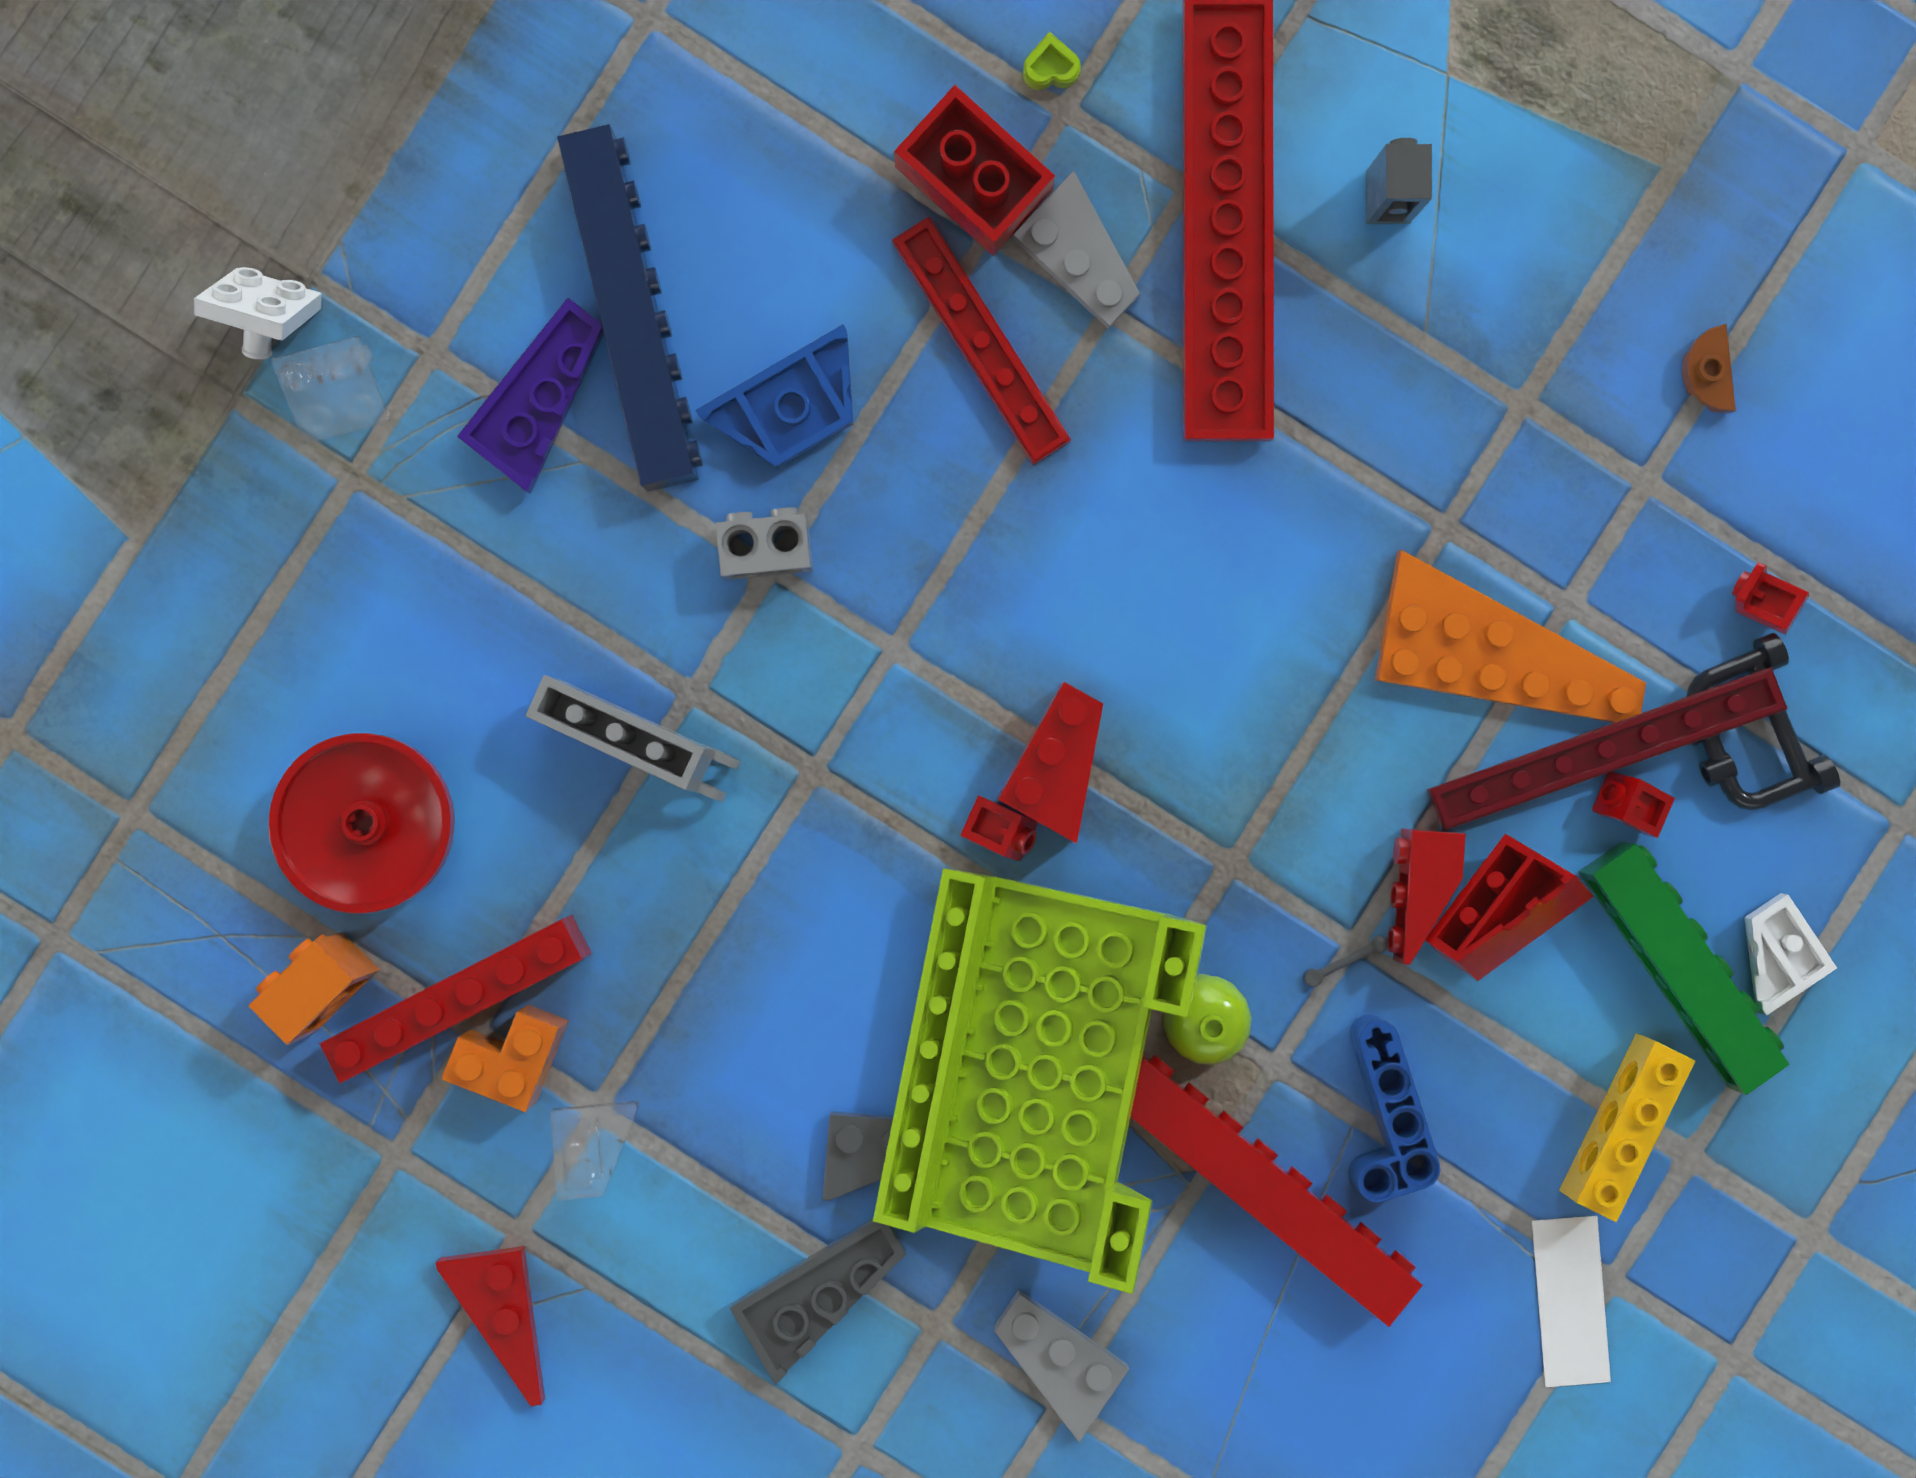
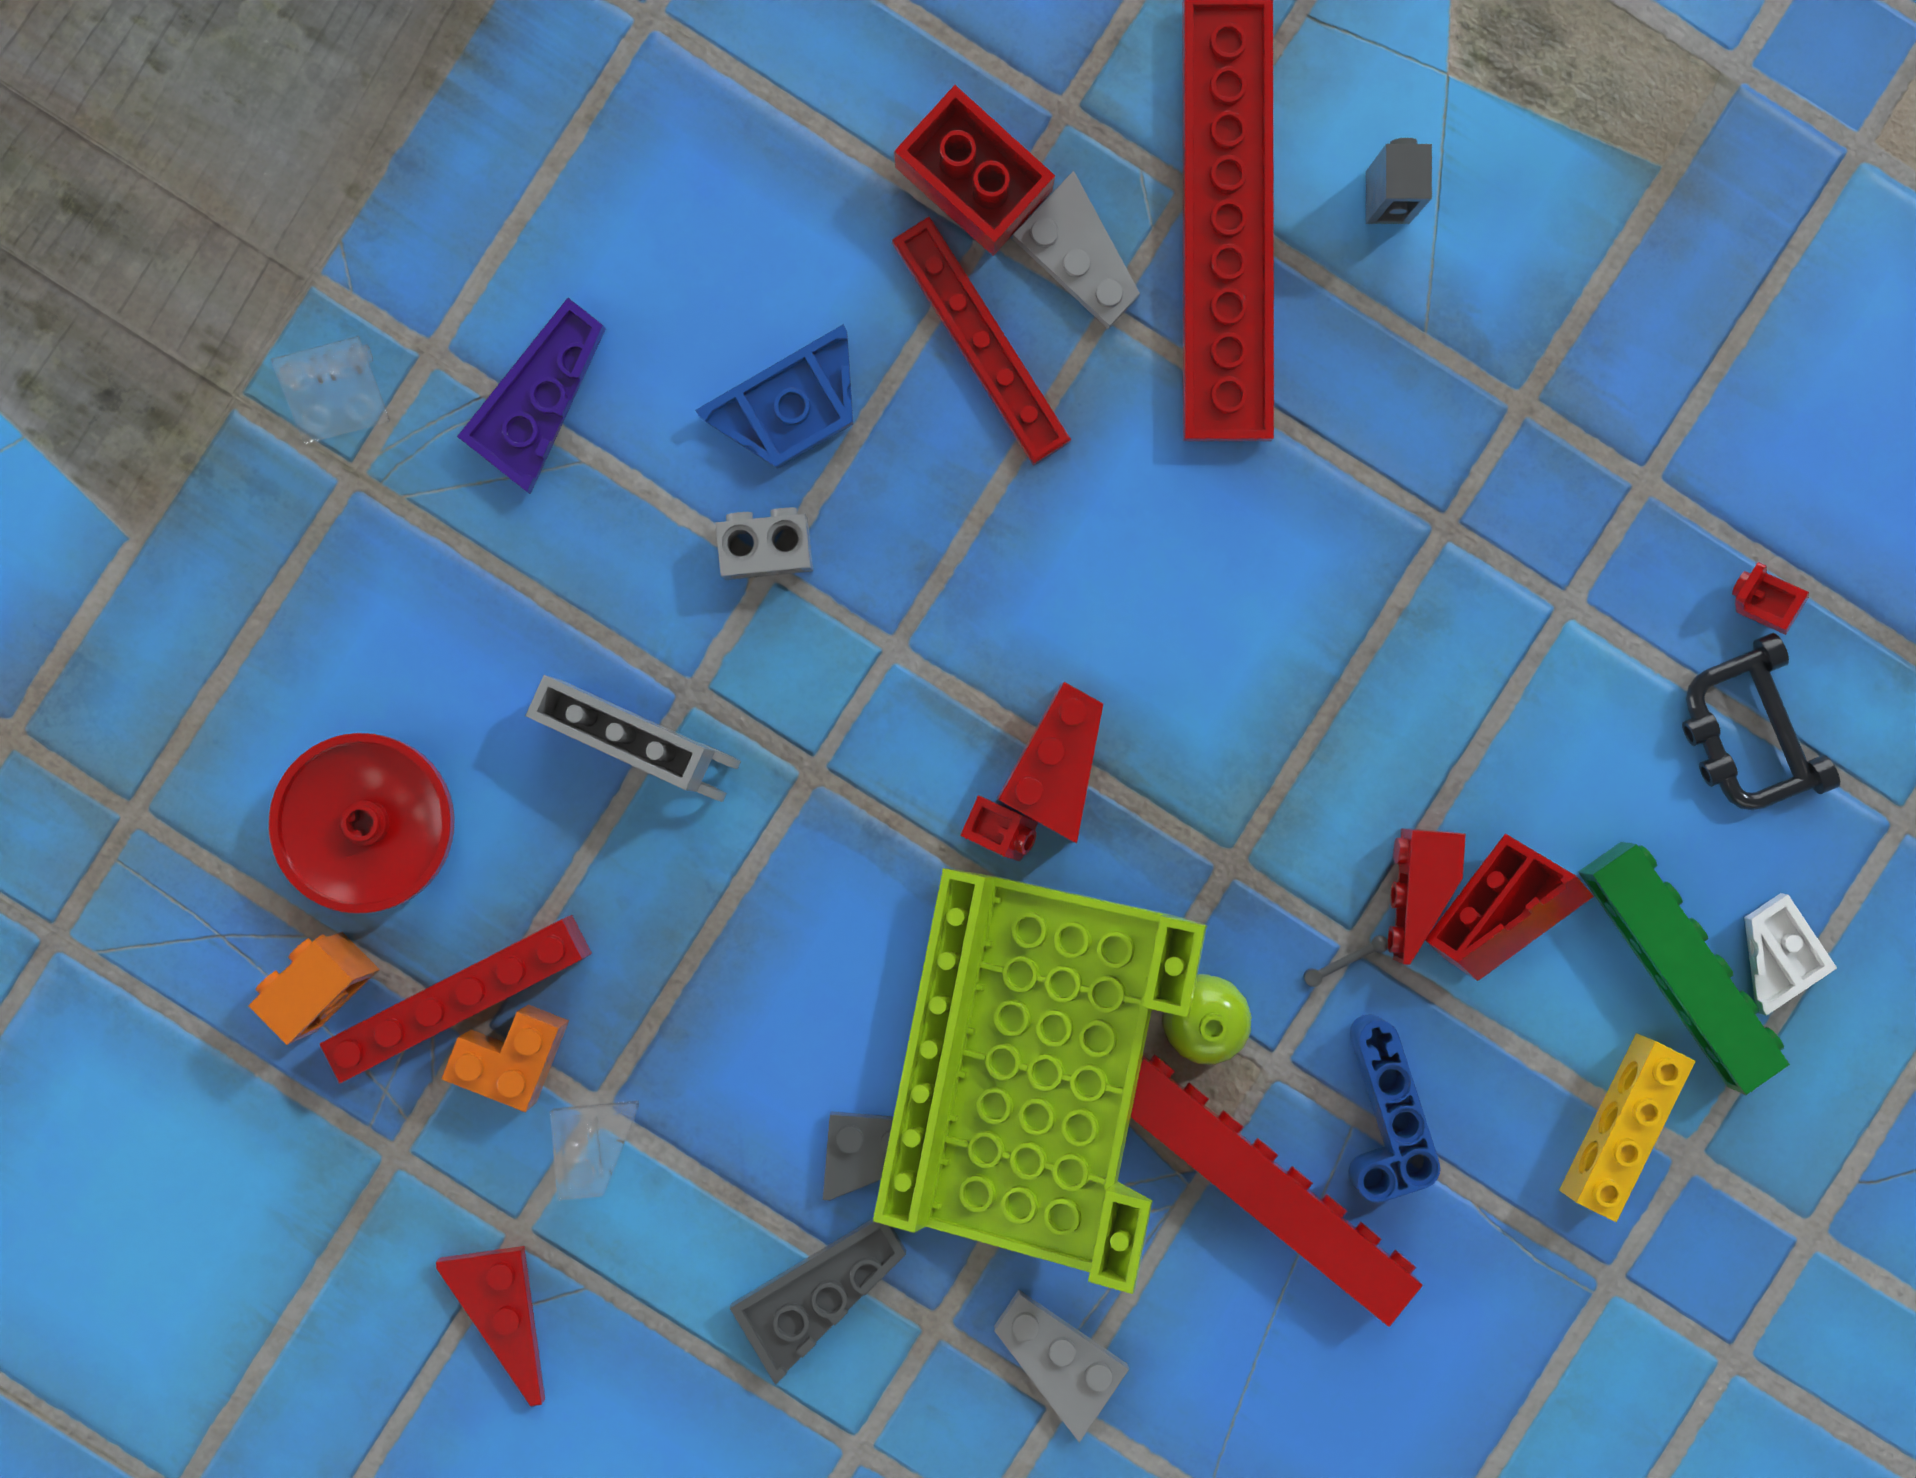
(259, 307): white plate -> none
(628, 307): dark blue brick -> none
(1051, 65): lime tile -> none
(1471, 646): orange wing -> none
(1571, 1301): white sticker -> none
(1607, 748): dark red tile -> none
(1633, 803): red bracket -> none
(1709, 372): dark orange plate -> none

